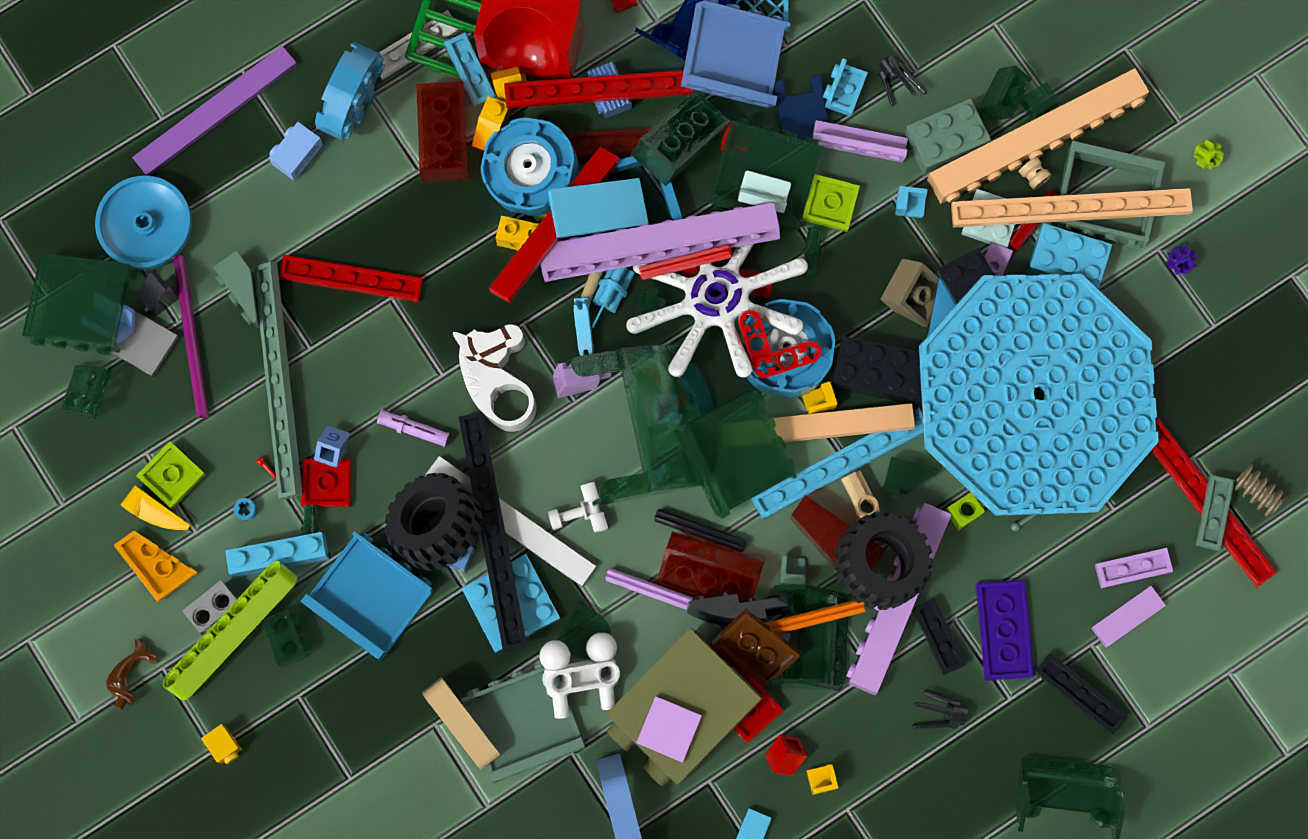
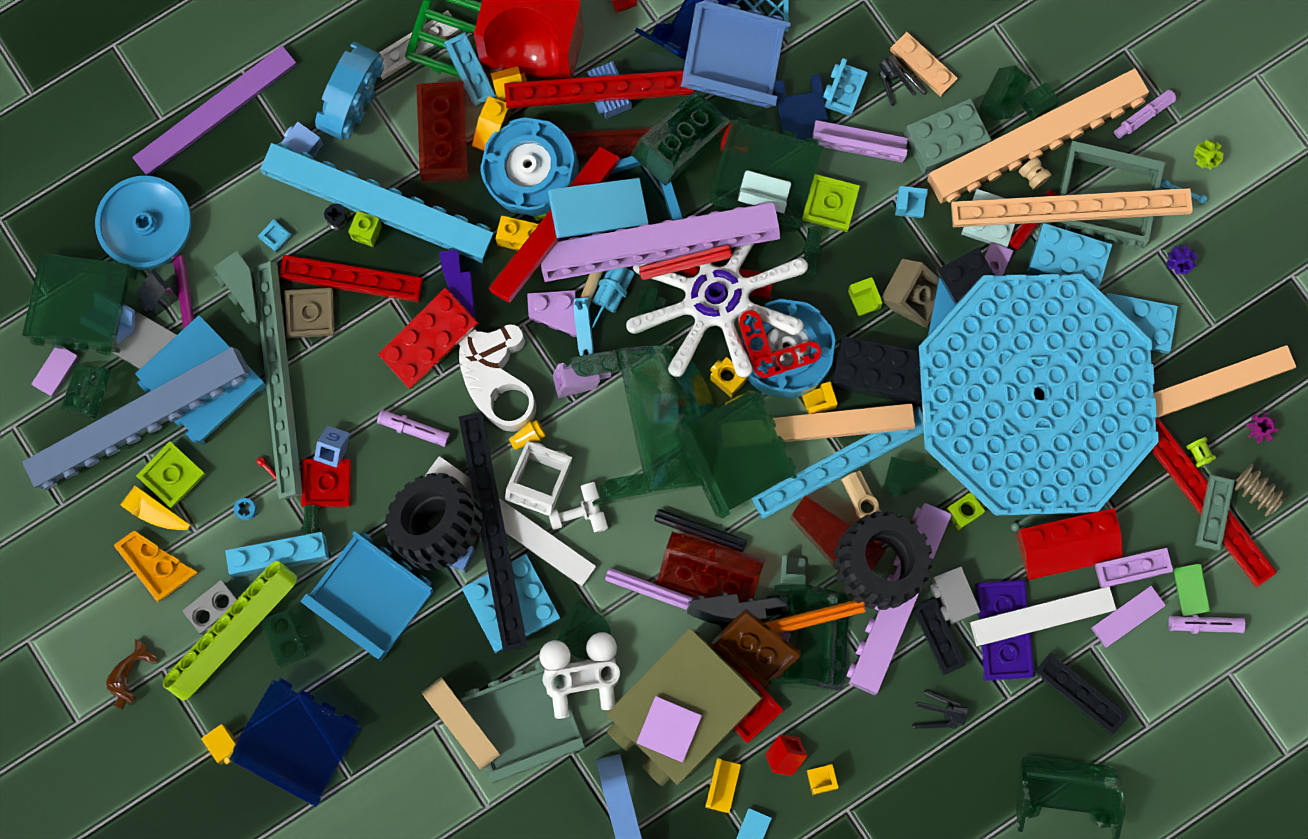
(55, 371): none -> lavender tile
(136, 419): none -> sand blue brick
(184, 352): none -> dark azure panel
(274, 236): none -> medium azure tile
(294, 741): none -> clear blue panel
(309, 313): none -> dark tan tile
(330, 213): none -> black bush
(365, 229): none -> lime brick
(367, 197): none -> medium azure brick
(428, 338): none -> red plate
(458, 282): none -> dark purple slope
(530, 432): none -> yellow cone
(531, 498): none -> white window
(554, 310): none -> lavender wing
(722, 786): none -> yellow panel
(729, 387): none -> yellow brick
(865, 296): none -> lime panel
(923, 64): none -> light nougat plate
(955, 596): none -> light grey brick
(1042, 616): none -> white tile
(1070, 544): none -> red slope
(1145, 113): none -> lavender piece
(1151, 317): none -> medium azure plate
(1191, 590): none -> bright green slope
(1201, 198): none -> medium azure hinge
(1206, 624): none -> lavender pin
(1208, 457): none -> lime bush
(1223, 381): none -> light nougat tile
(1267, 424): none -> magenta gear

